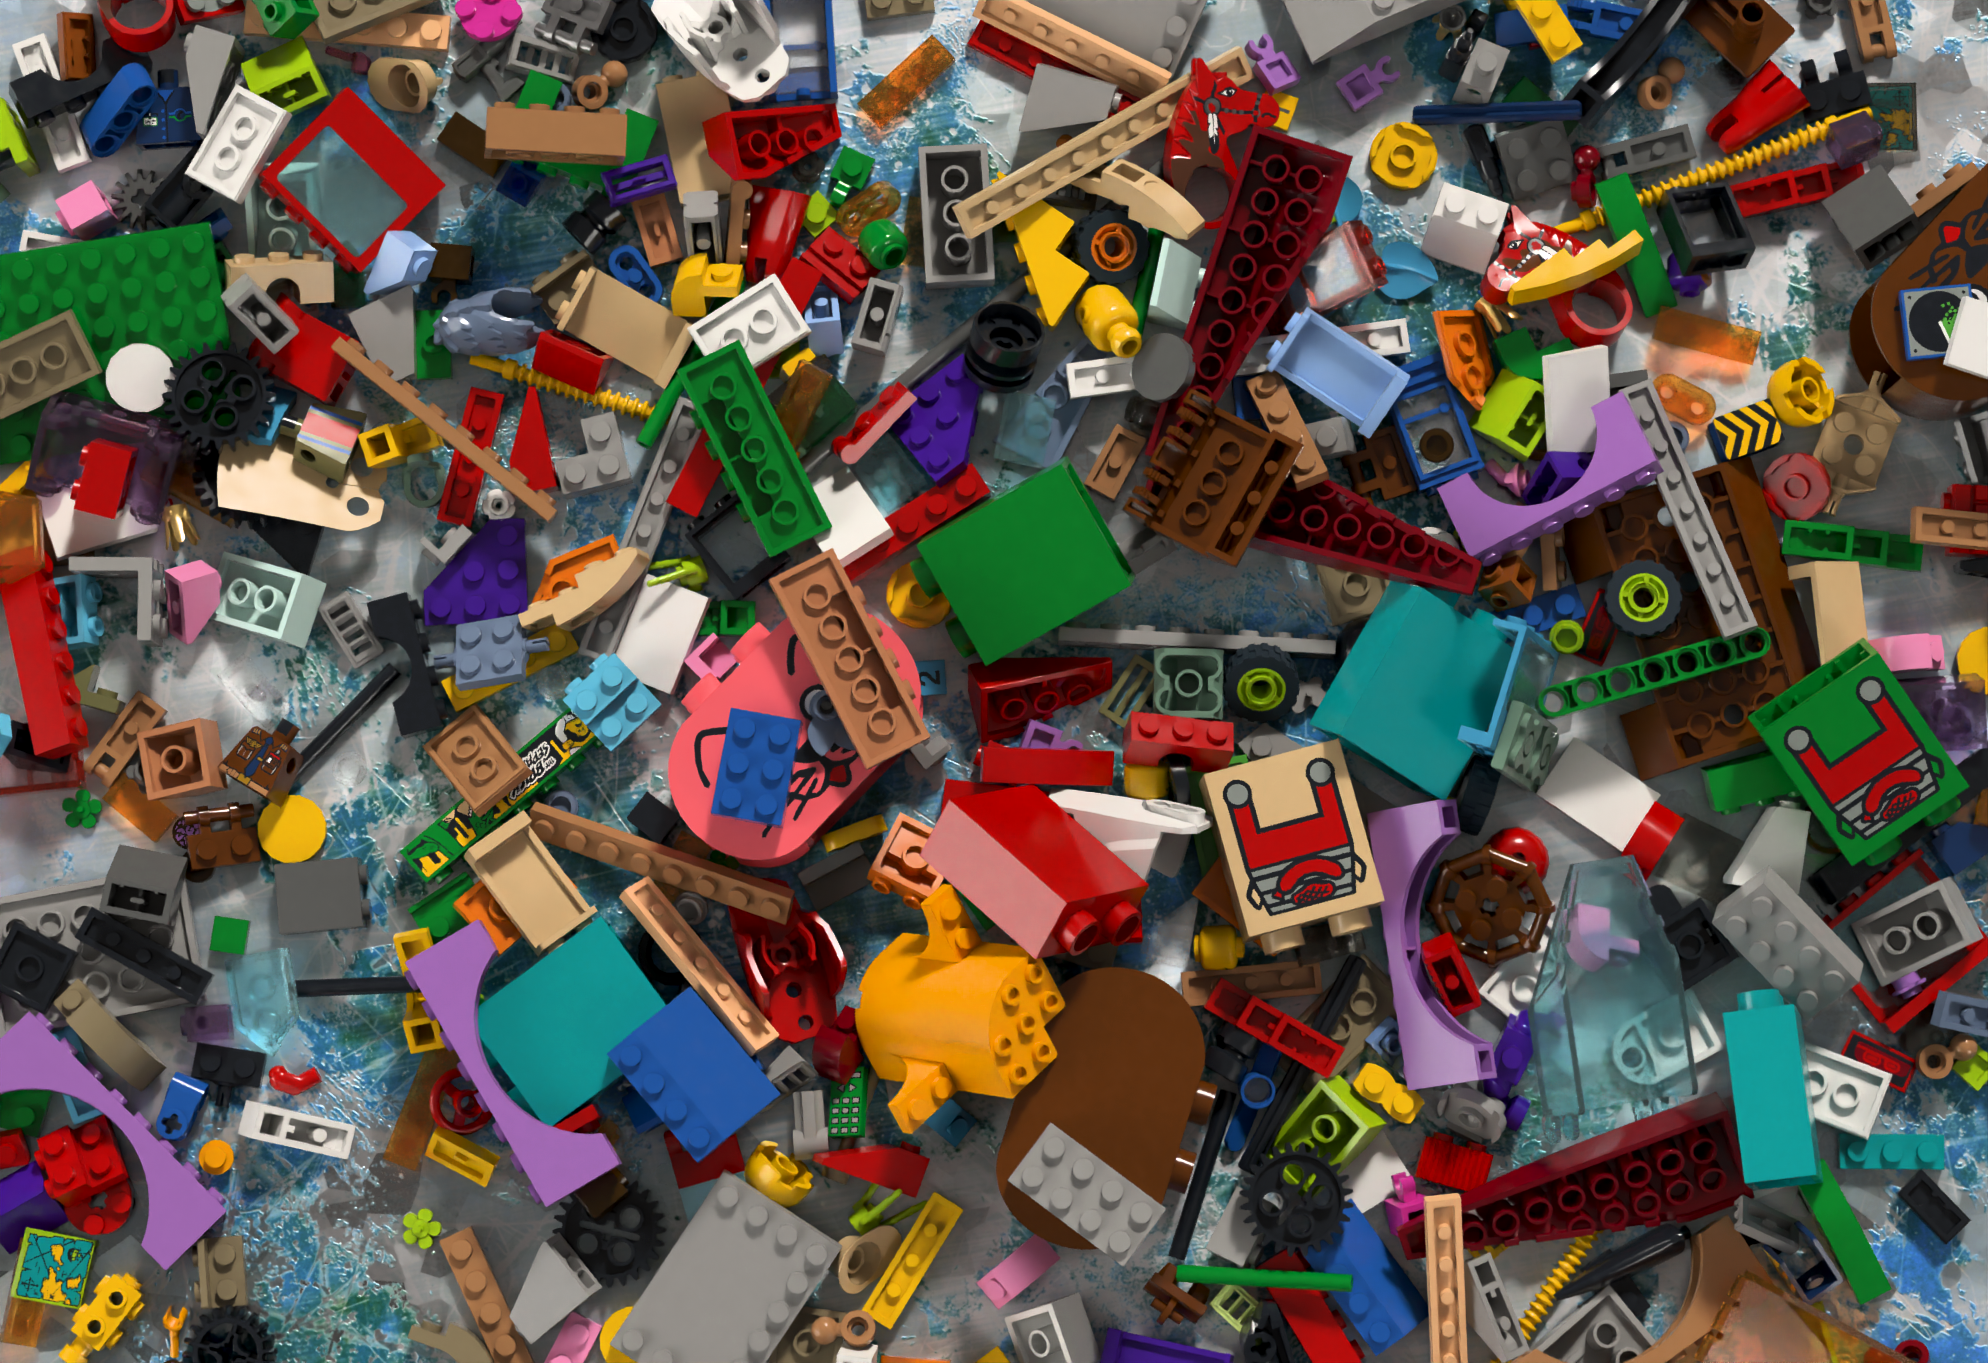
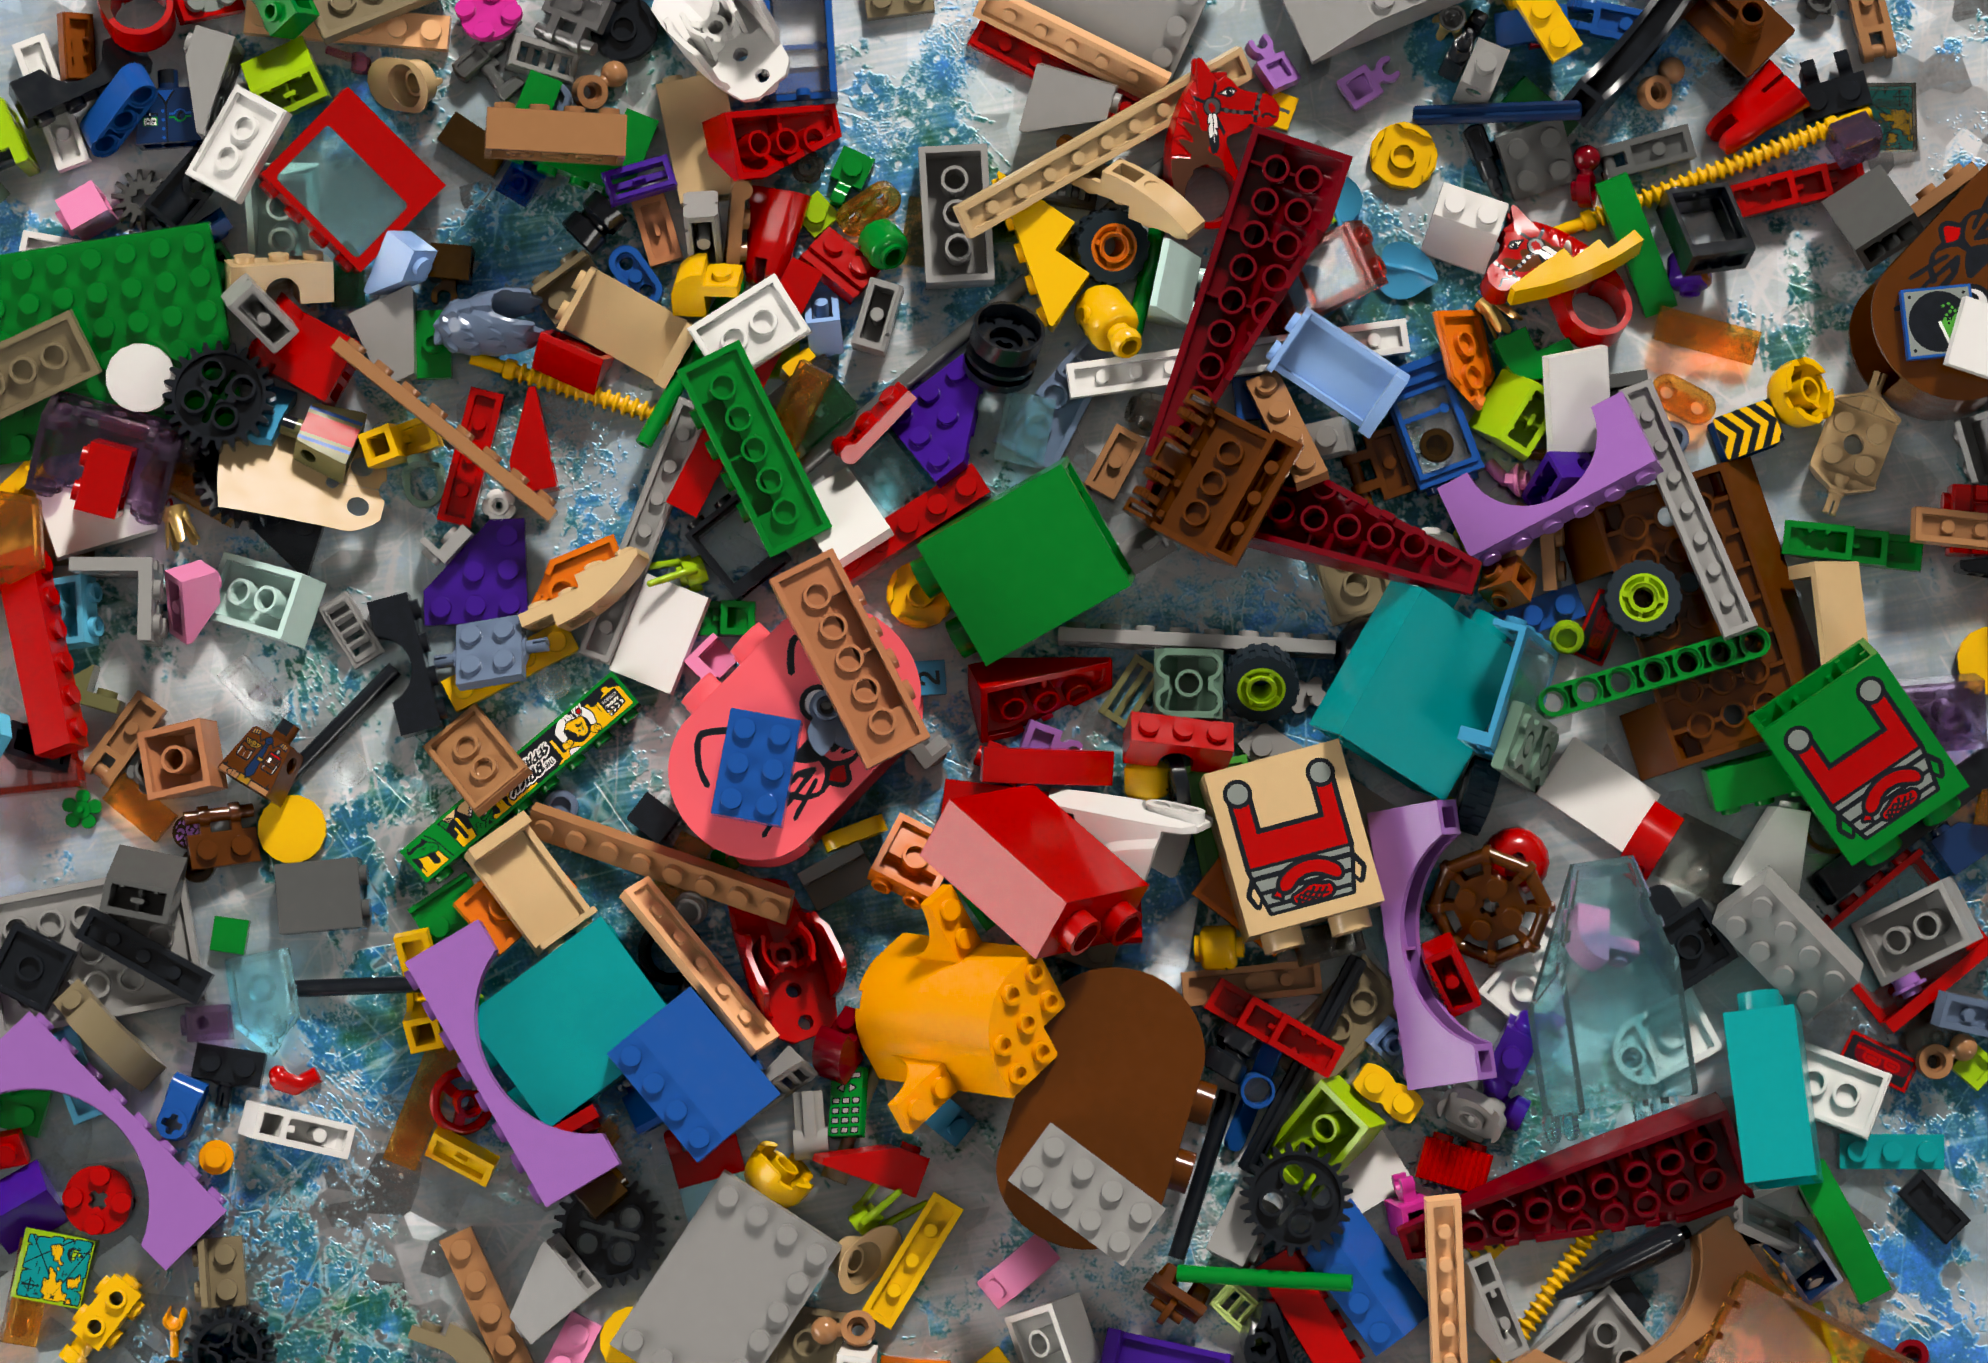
(80, 1161): red plate -> none
(421, 1228): lime plant -> none
(603, 465): light grey brick -> none
(611, 701): medium azure plate -> none
(906, 82): clear orange plate -> none
(1163, 367): dark grey tile -> none
(1796, 486): red tile -> none
(1911, 652): bright pink brick -> none

